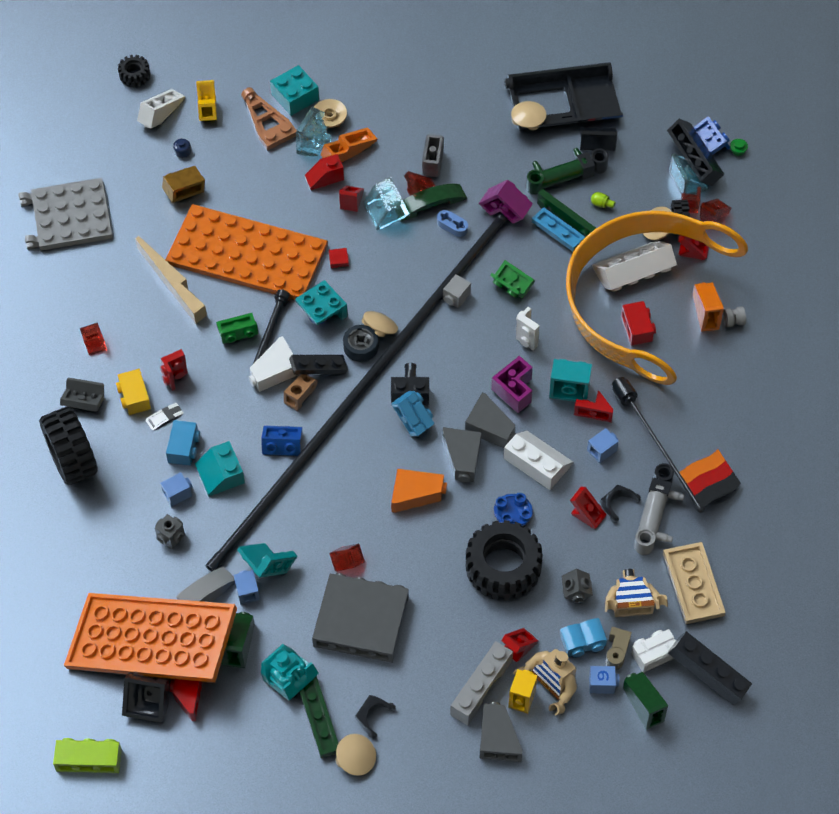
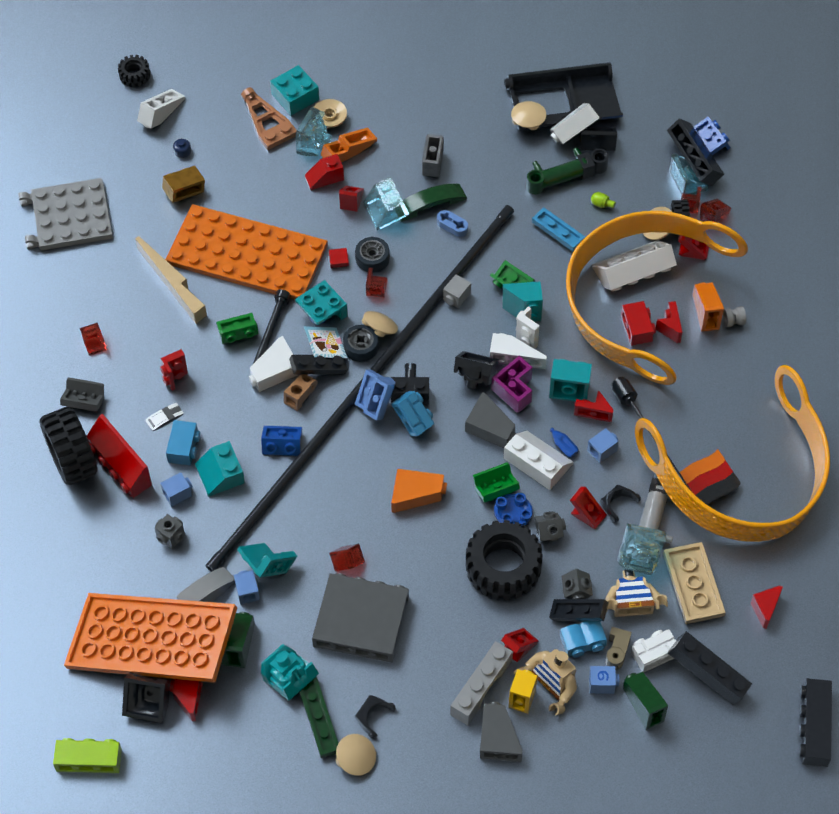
(118, 457): none -> red slope
(134, 392): yellow brick -> none
(206, 100): yellow brick -> none
(325, 341): none -> sticker
(365, 250): none -> wheel
(374, 394): none -> medium blue brick
(375, 285): none -> clear red panel
(417, 182): clear red slope -> none
(462, 452): dark grey slope -> none
(475, 368): none -> black brick
(495, 482): none -> green bracket
(507, 200): magenta brick -> none
(509, 348): none -> white slope
(522, 295): none -> teal slope
(549, 526): none -> dark grey brick
(564, 213): dark green plate -> none
(564, 443): none -> blue piece
(574, 123): none -> white slope
(578, 610): none -> black plate
(641, 549): none -> clear light blue brick
(670, 325): none -> red slope
(722, 524): none -> light orange piece
(738, 146): green plate -> none
(765, 603): none -> red slope
(816, 722): none -> black brick

